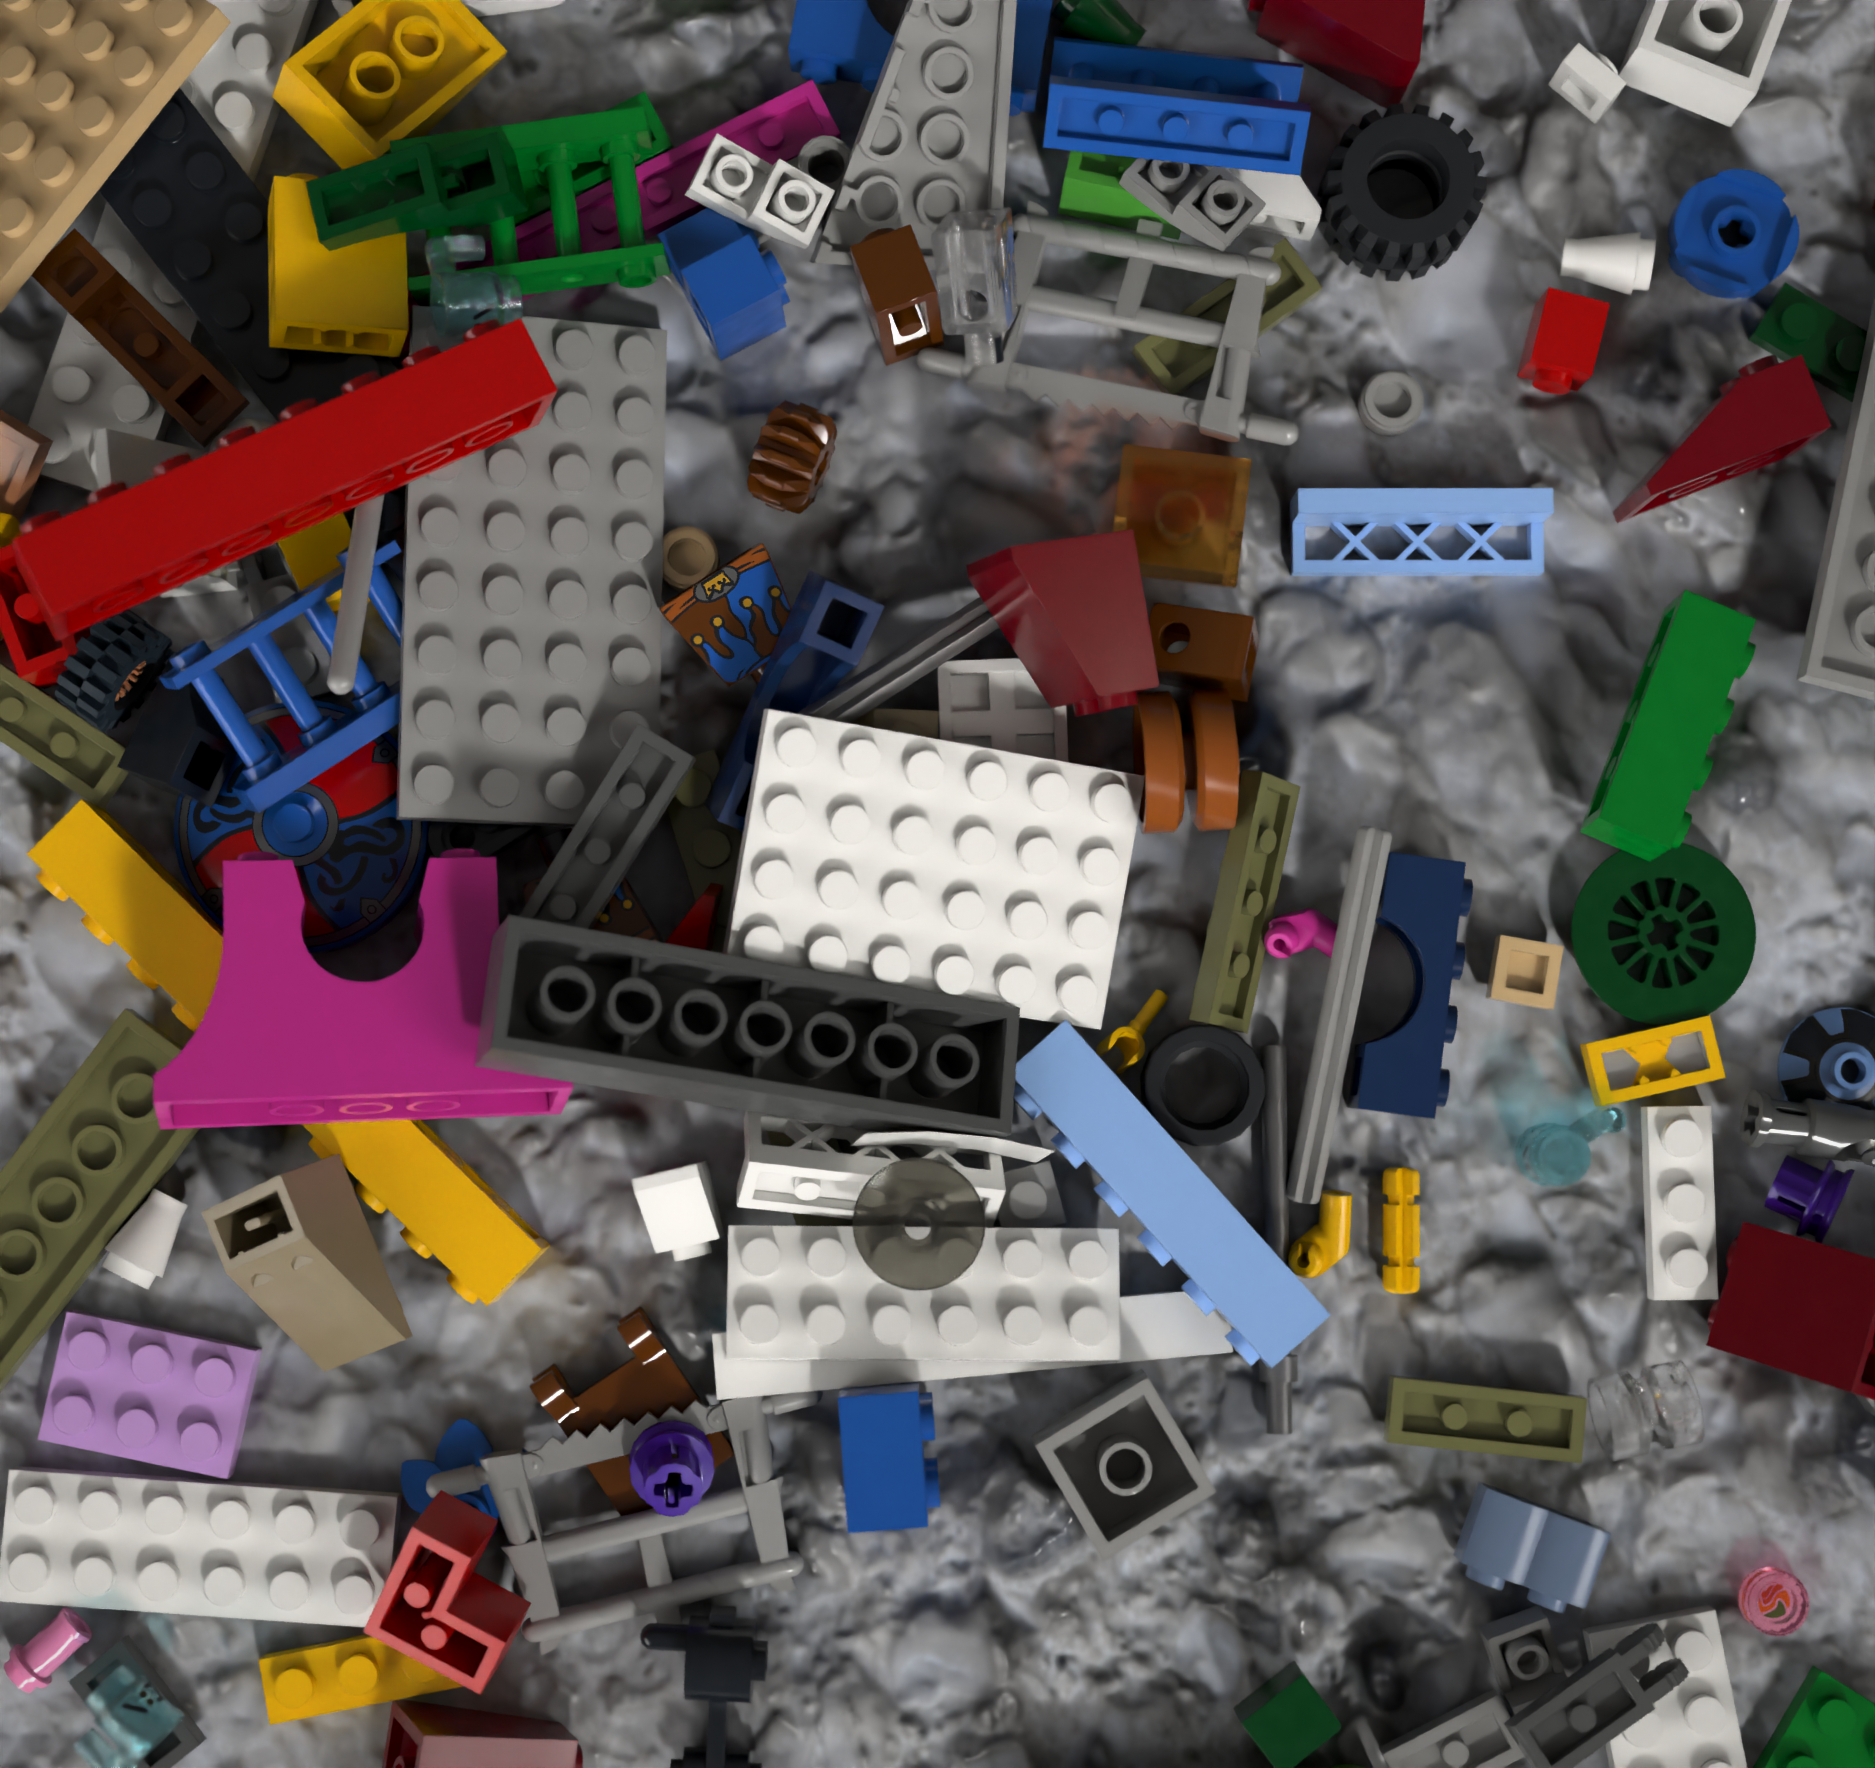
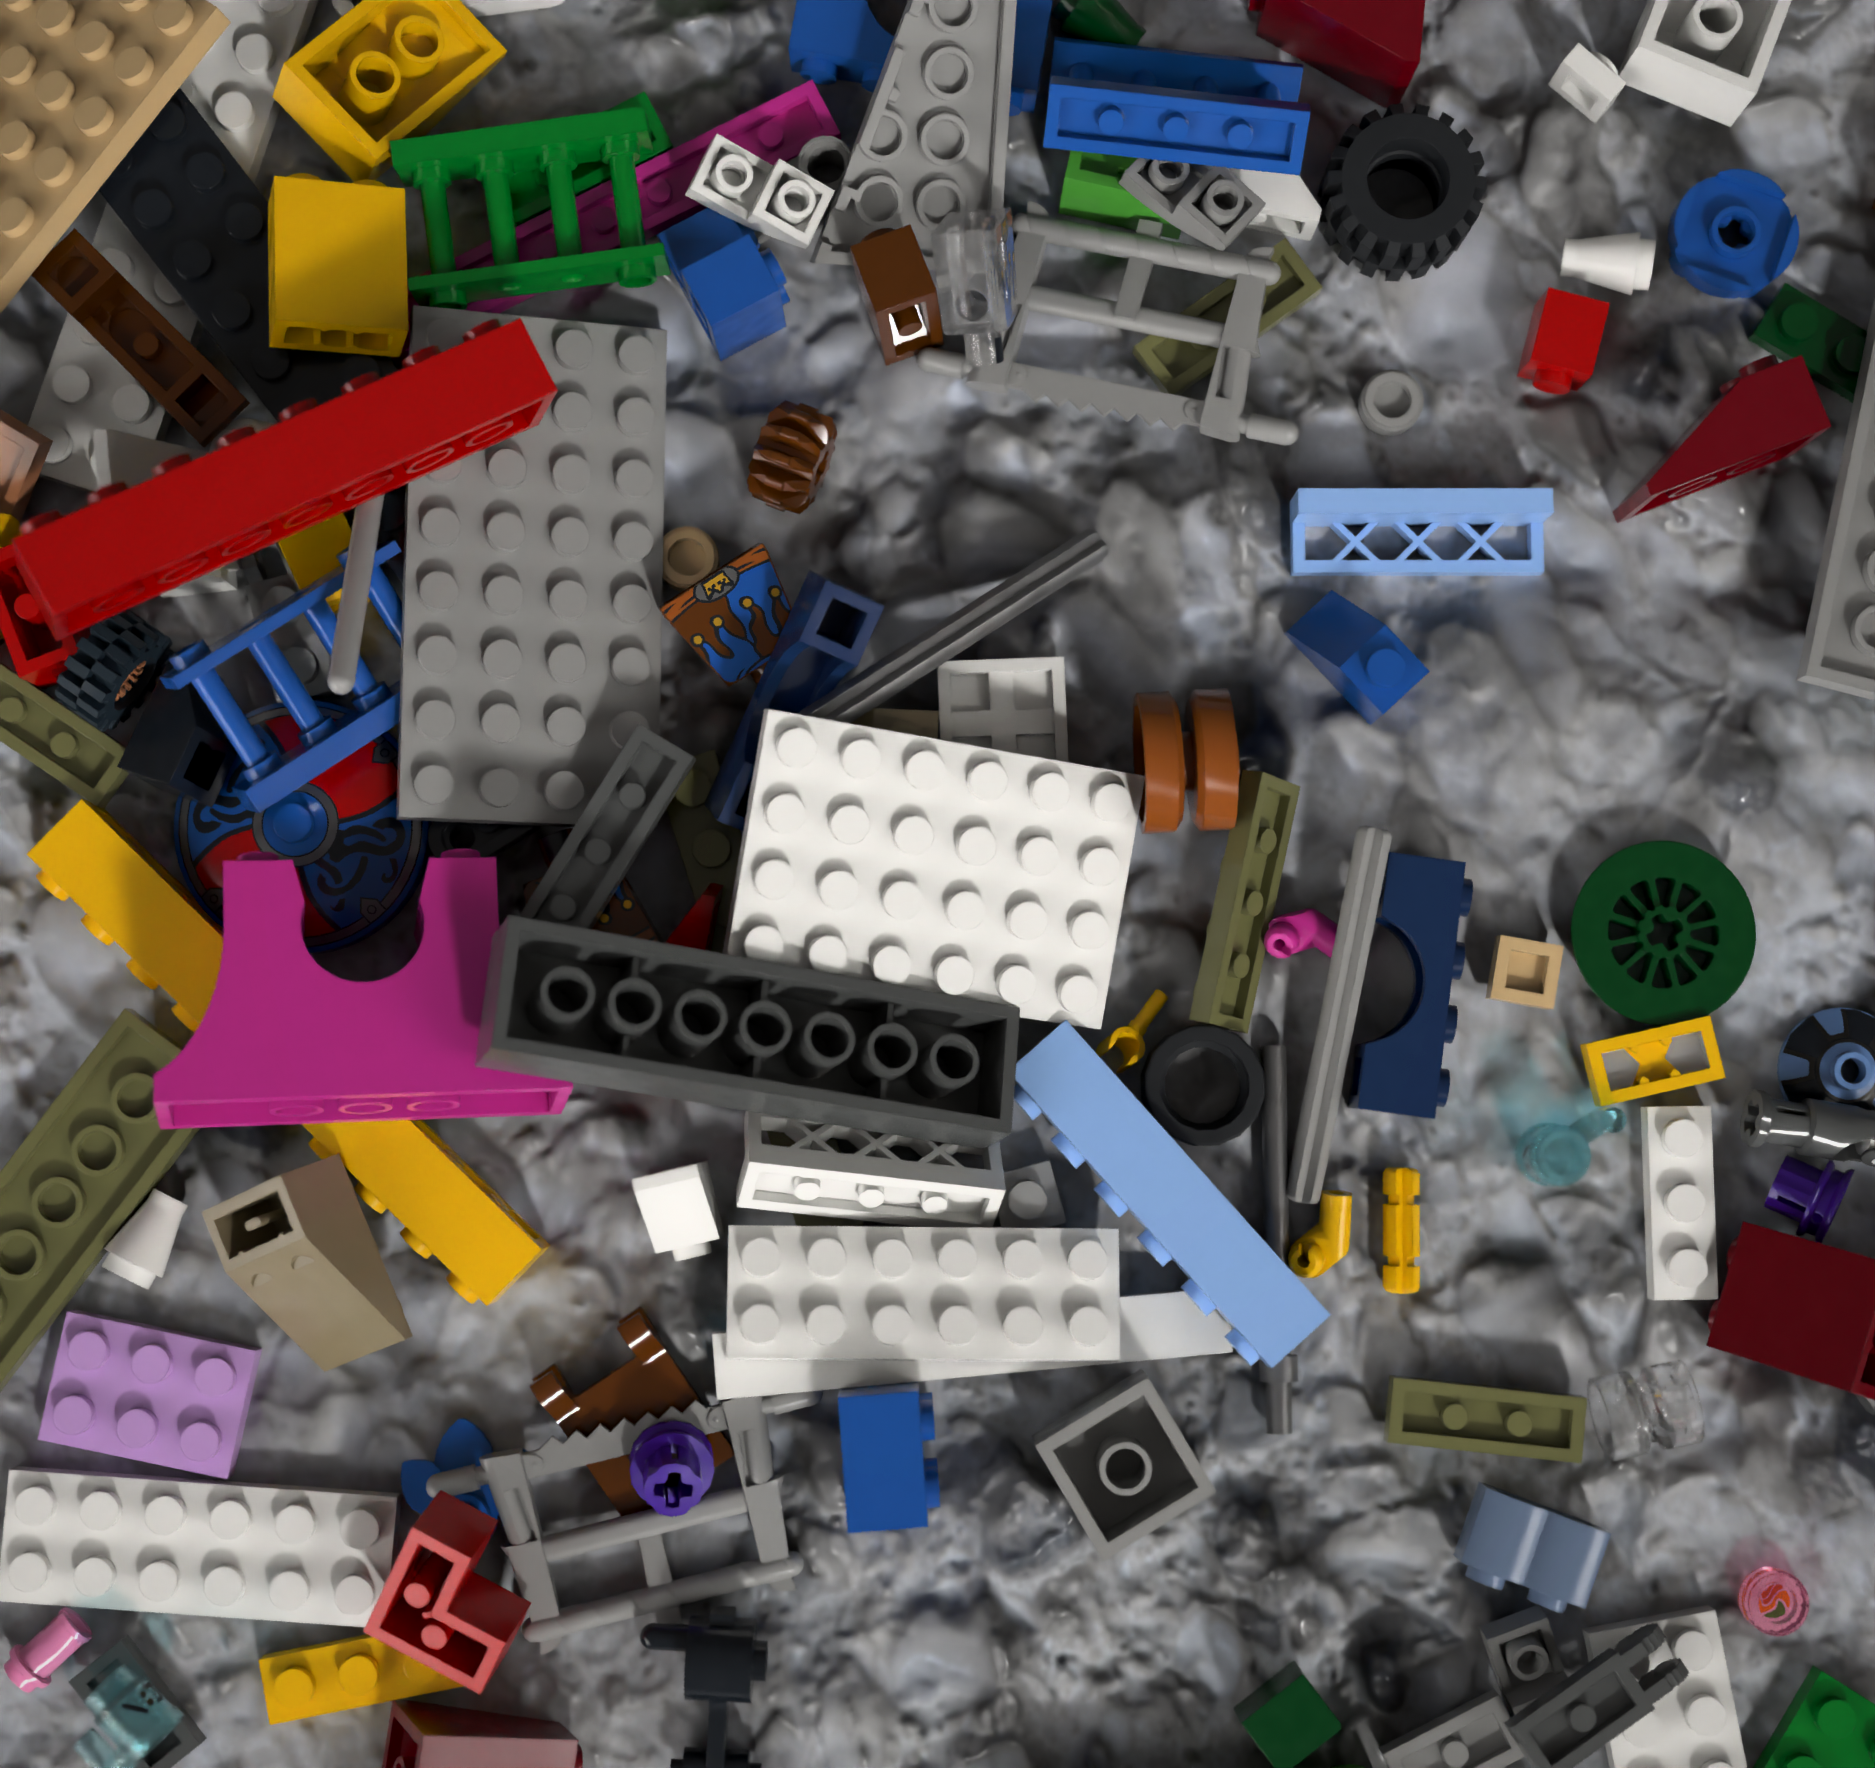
(418, 191): dark green slope -> none
(468, 298): clear light blue piece -> none
(925, 1191): clear smoke dish -> none
(981, 1143): white sticker -> none
(1074, 617): dark red slope -> none
(1183, 512): clear orange slope -> none
(1218, 650): reddish brown torso -> none
(1357, 655): none -> blue slope
(1670, 726): green brick -> none

